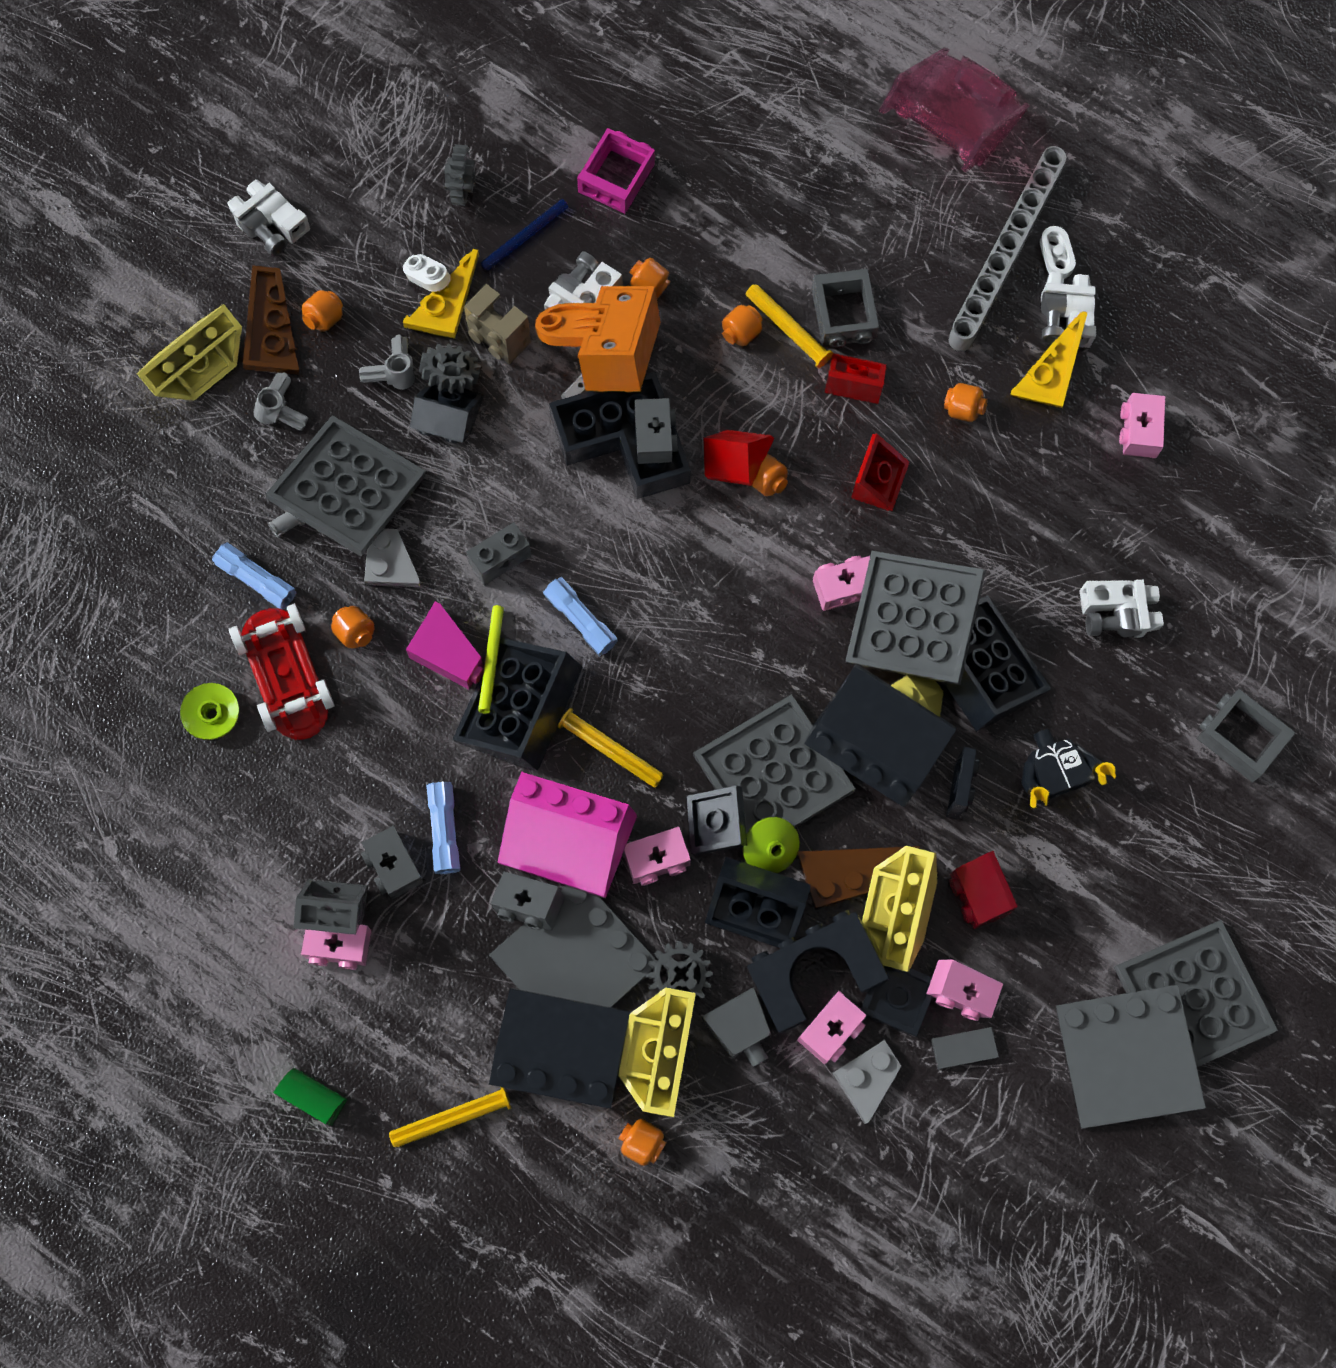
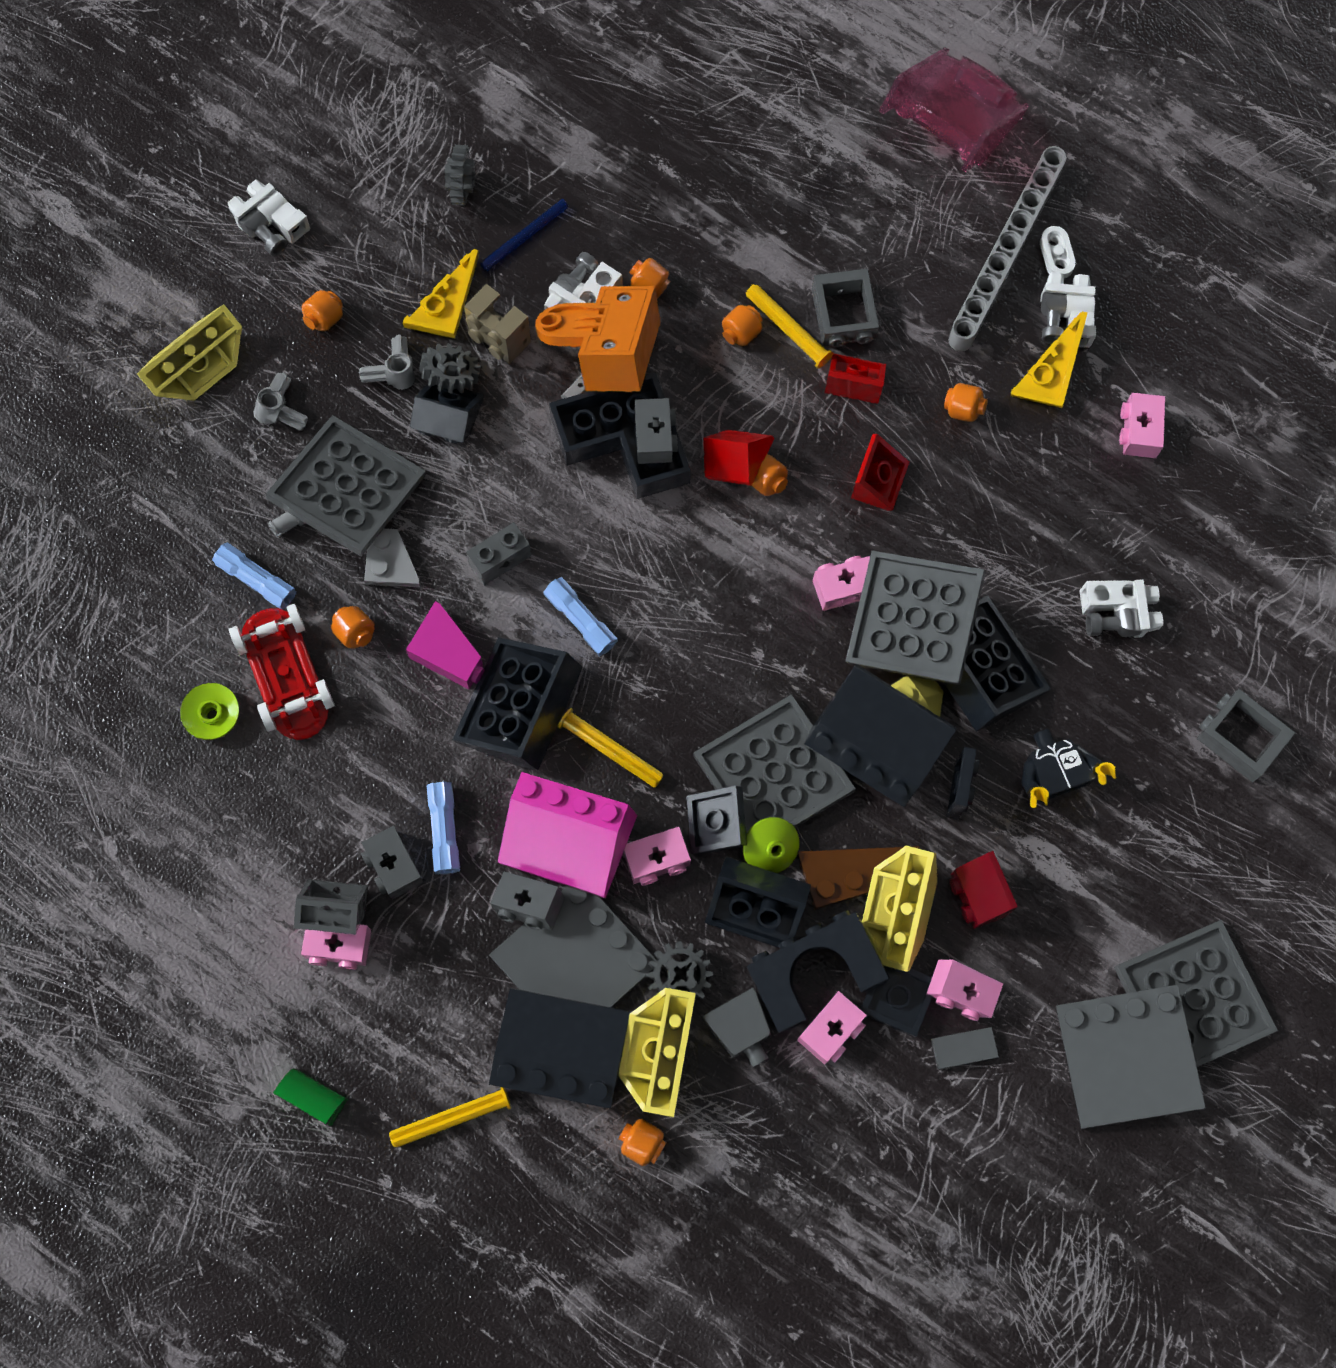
(268, 328): reddish brown wing -> none
(426, 273): white plate -> none
(491, 659): neon yellow piece -> none
(607, 192): dark pink window -> none
(868, 1079): light grey wing -> none

